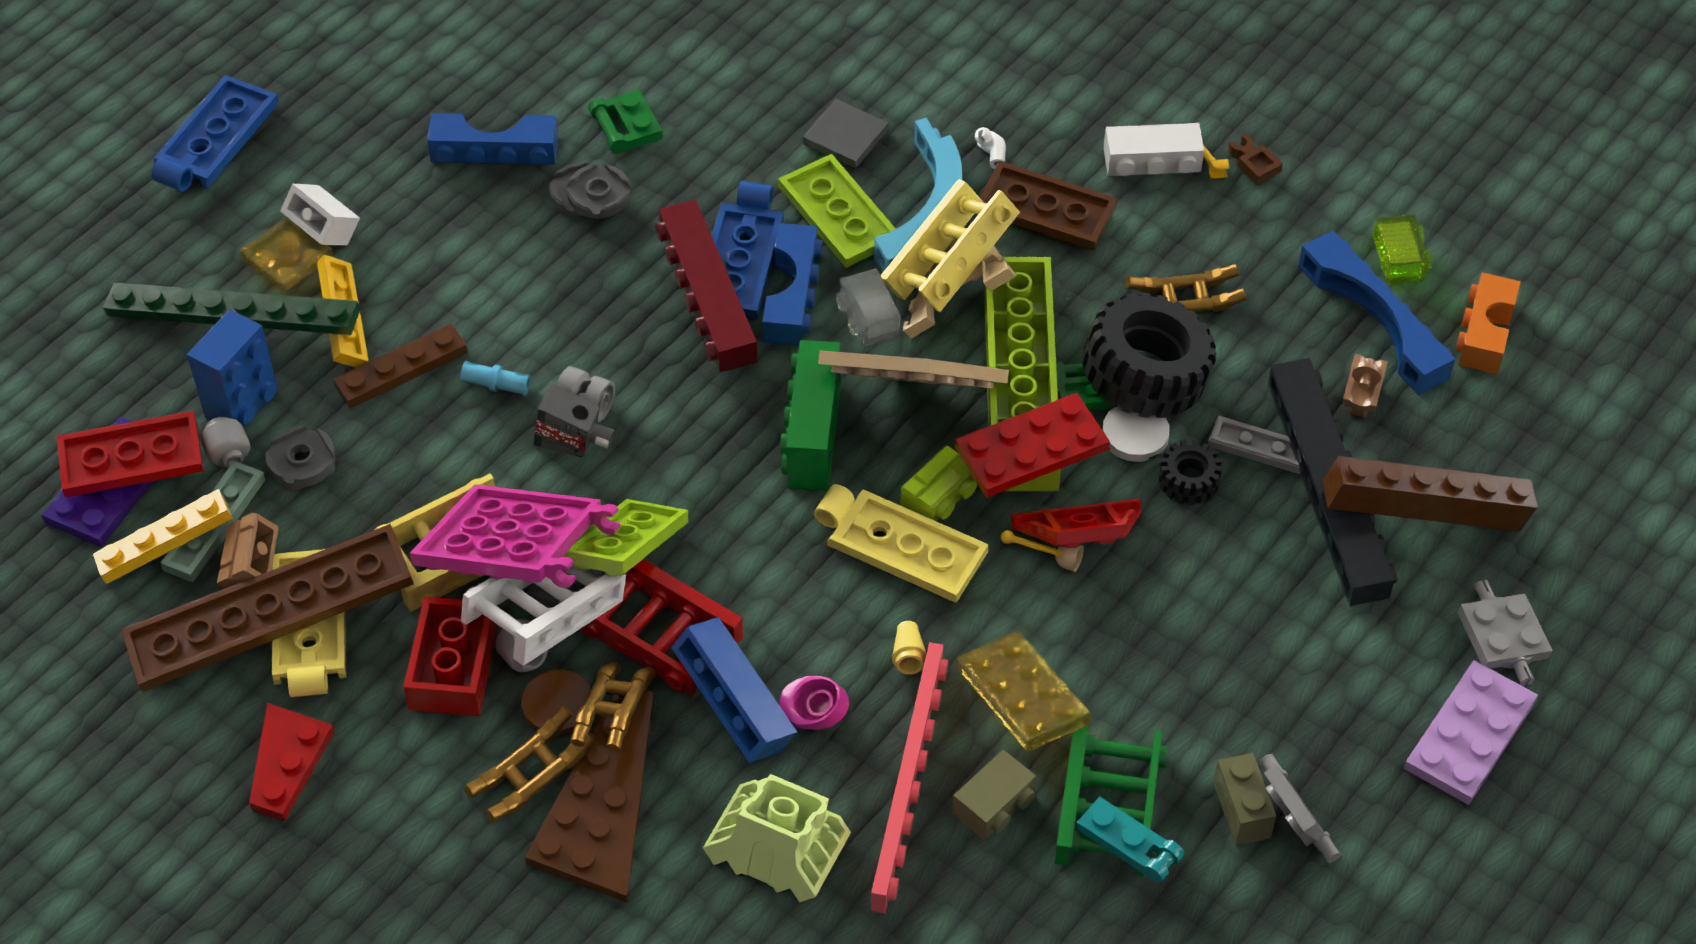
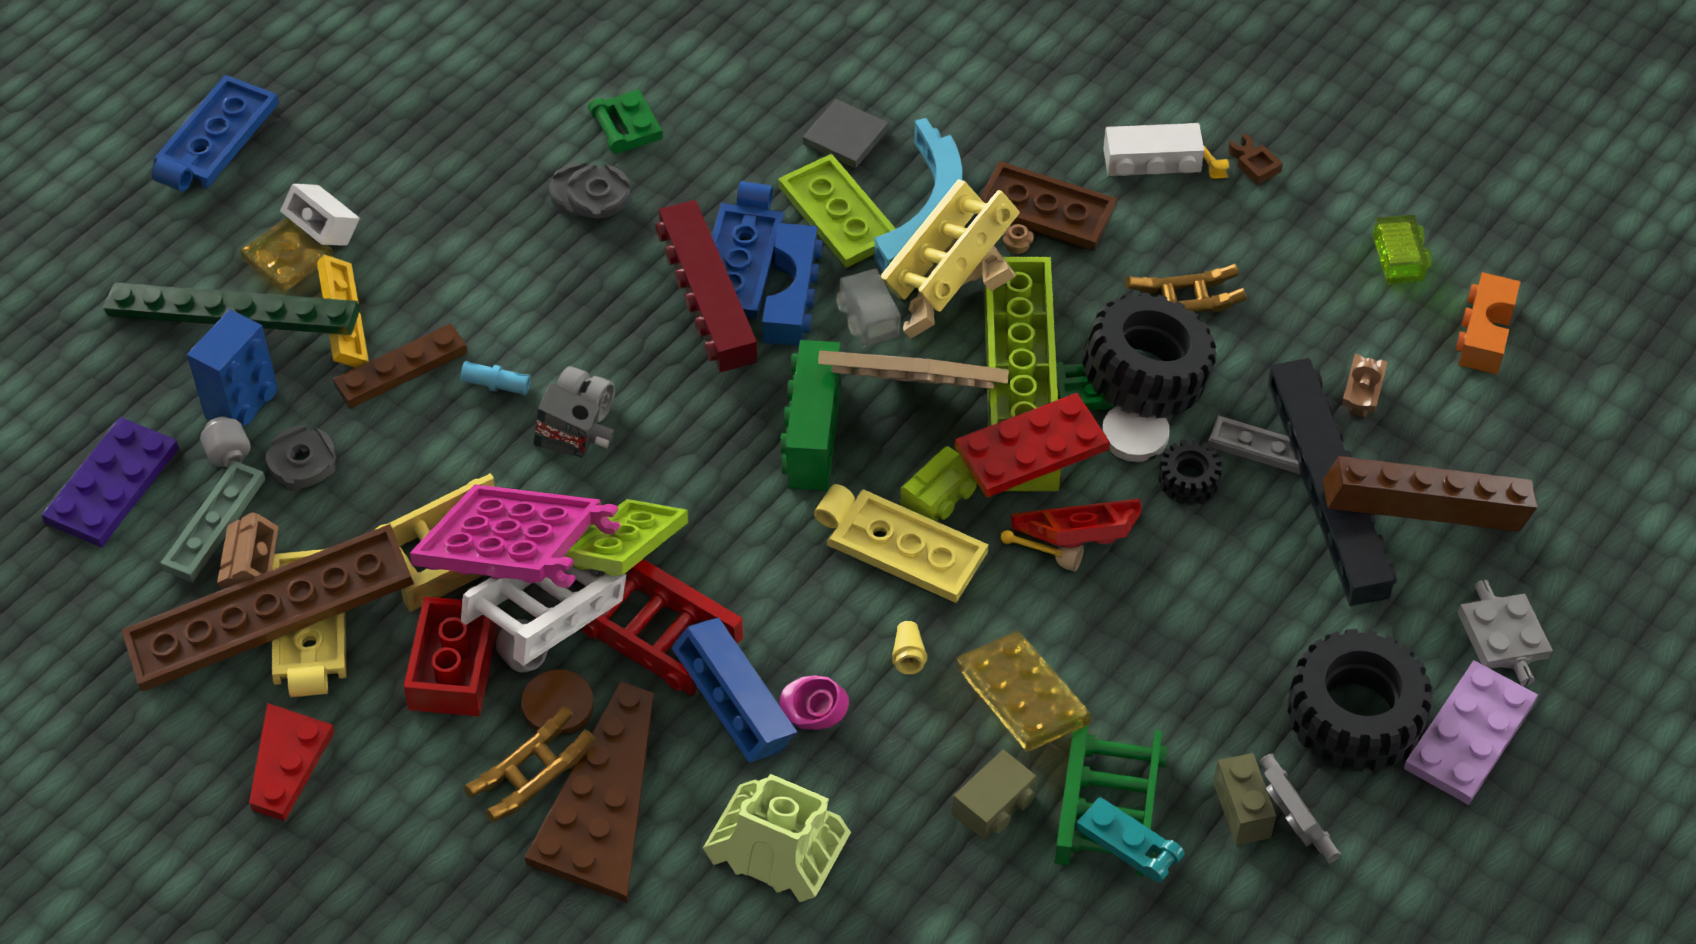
(129, 454): red plate -> none
(162, 536): yellow plate -> none
(529, 142): blue arch -> none
(621, 713): pearl gold piece -> none
(907, 788): coral plate -> none
(992, 144): white arm -> none
(1017, 239): none -> medium nougat plate
(1336, 268): blue arch -> none
(1367, 662): none -> black tyre

